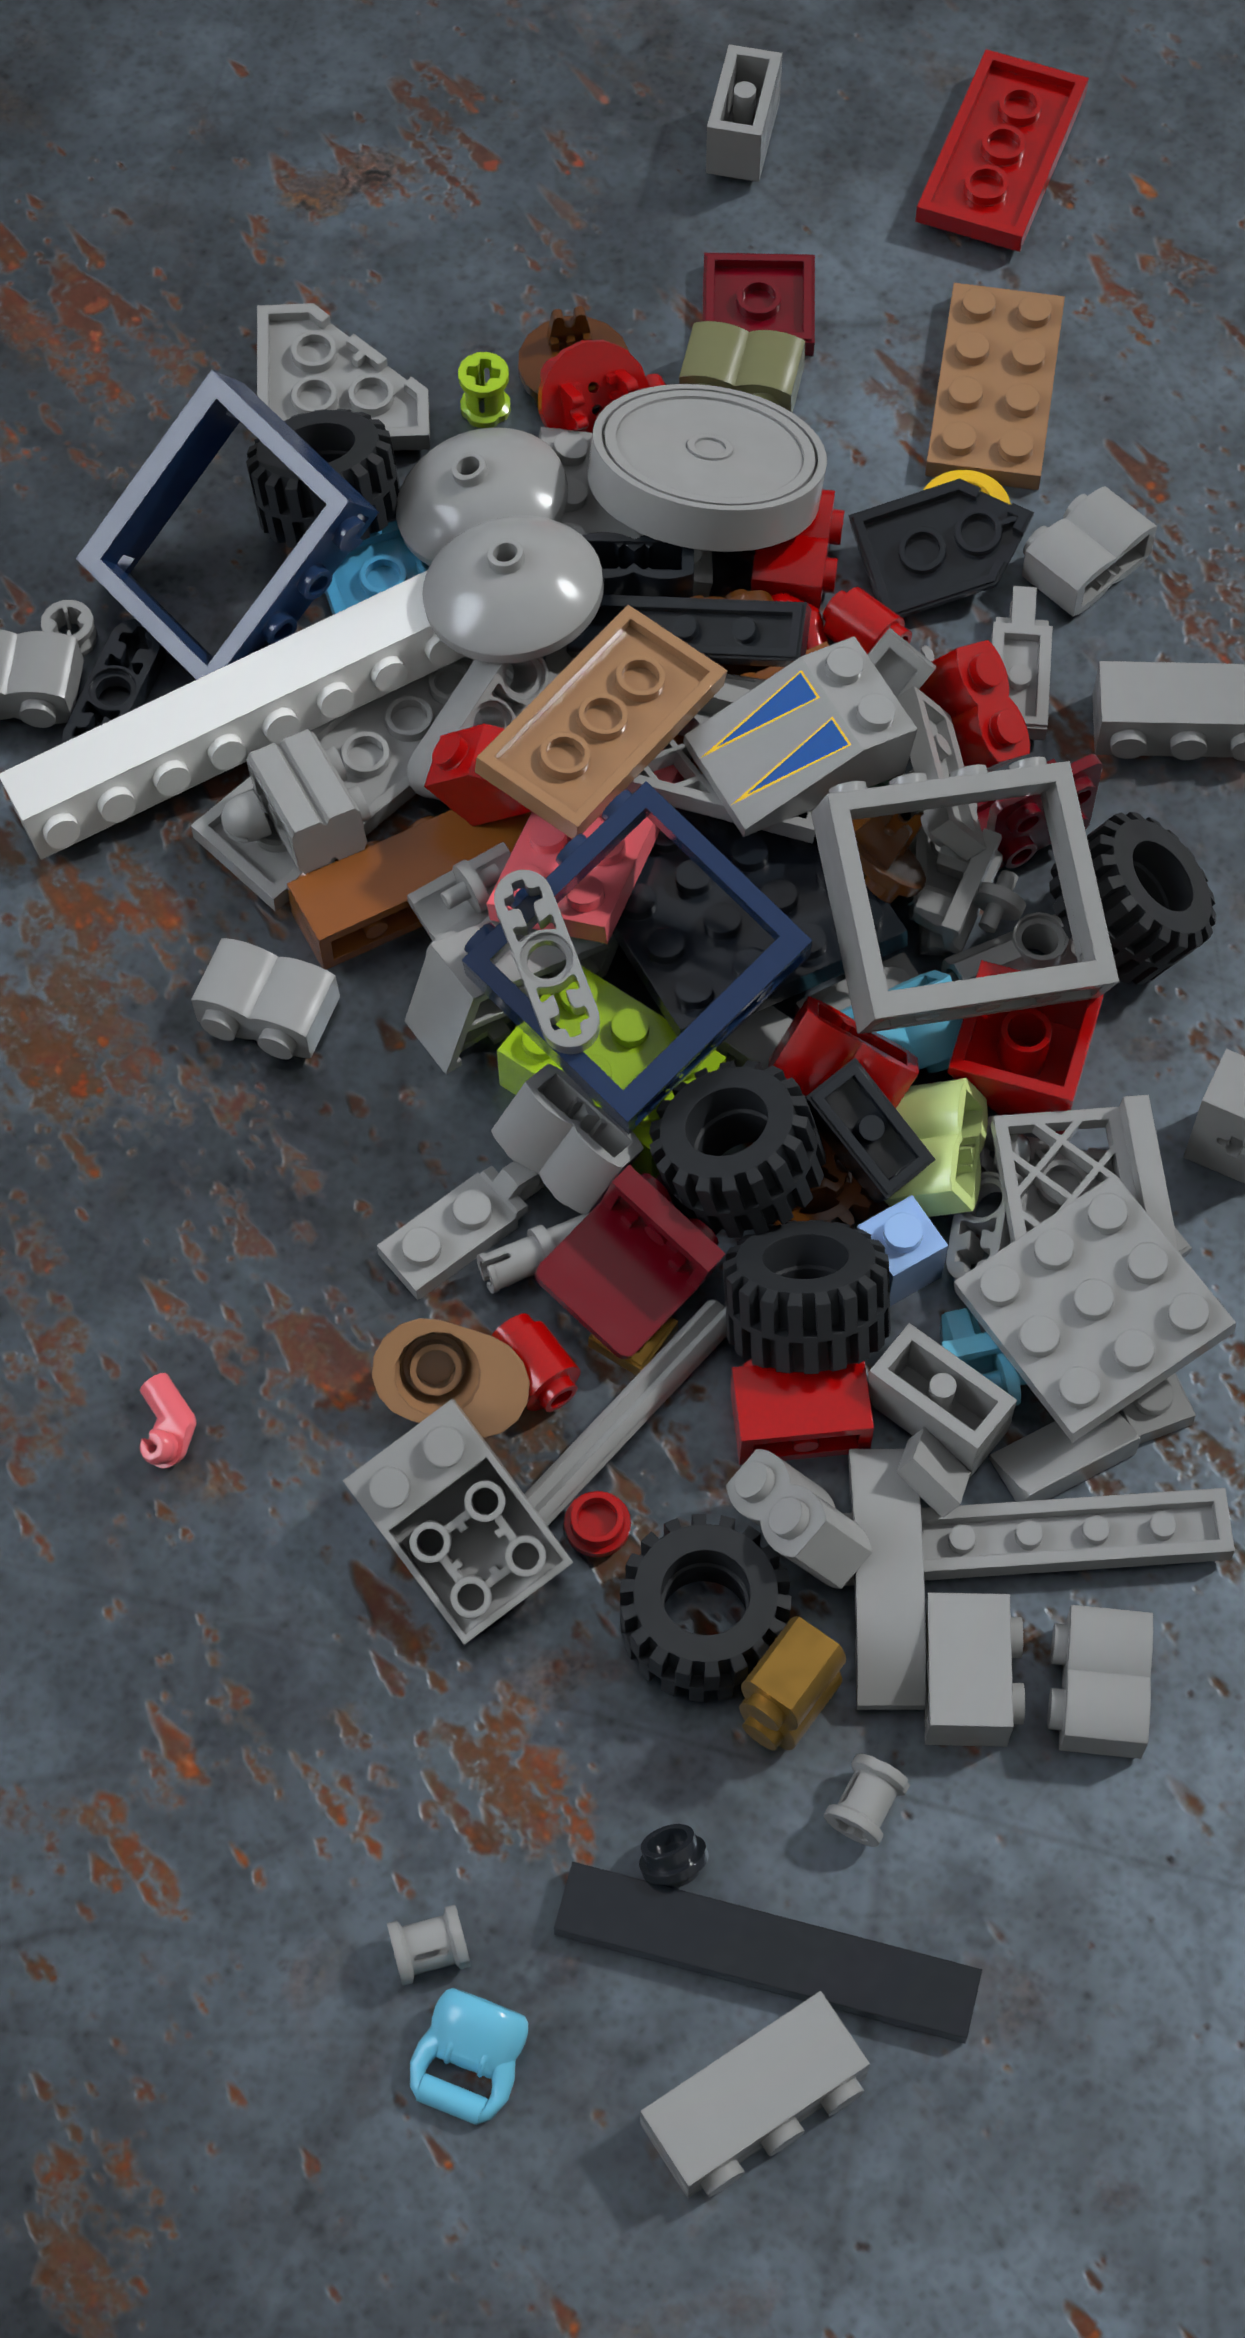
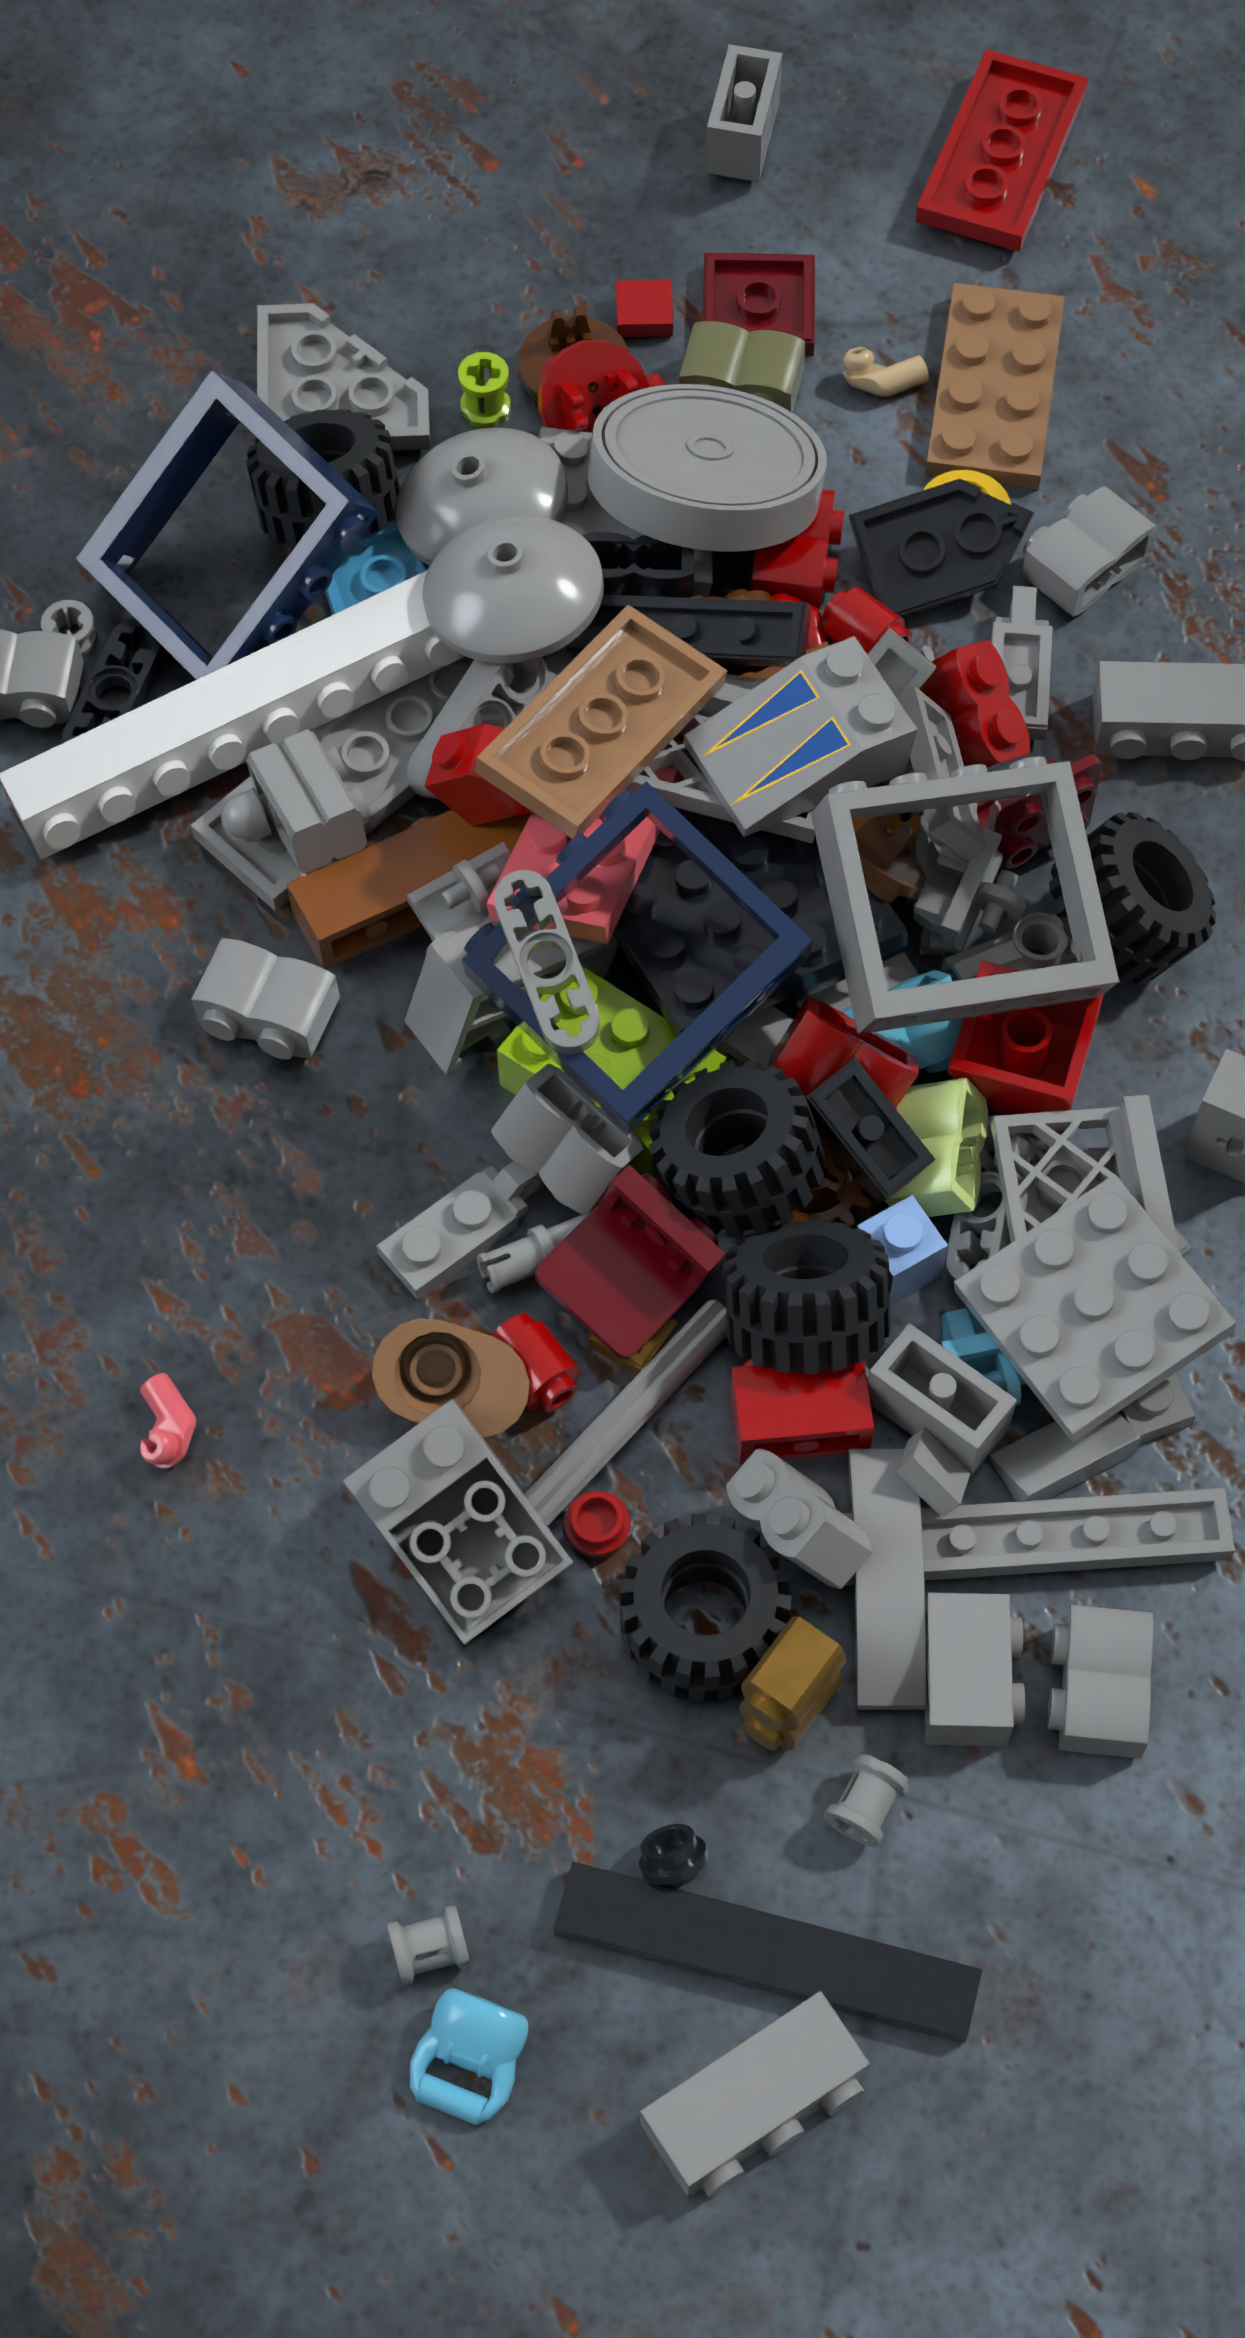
(644, 308): none -> red tile
(882, 380): none -> tan arm

